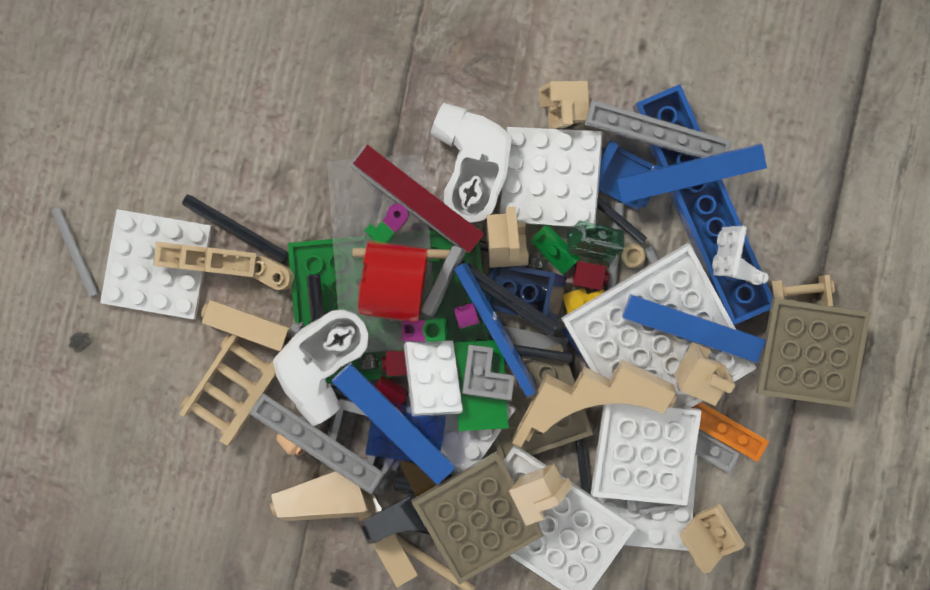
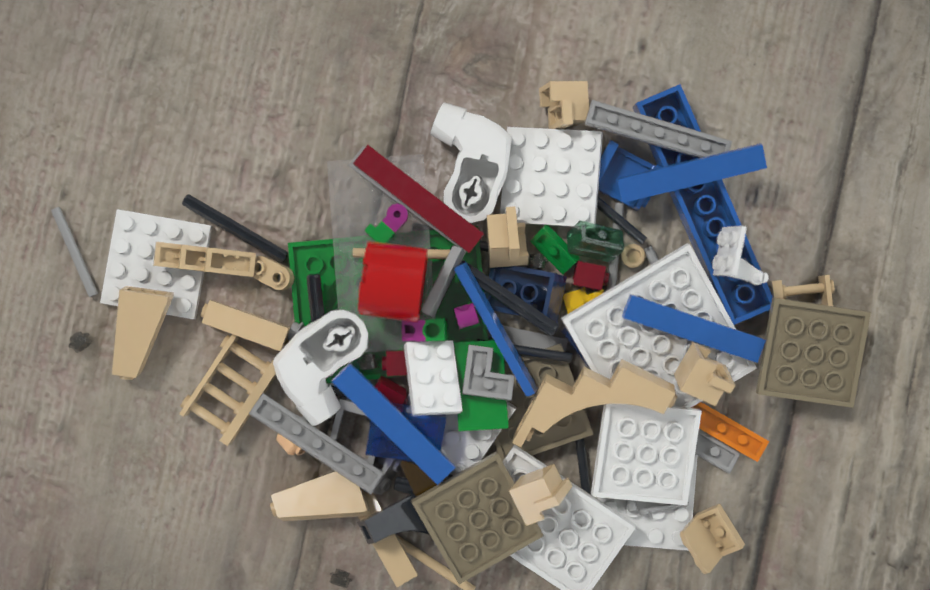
(137, 327): none -> tan slope

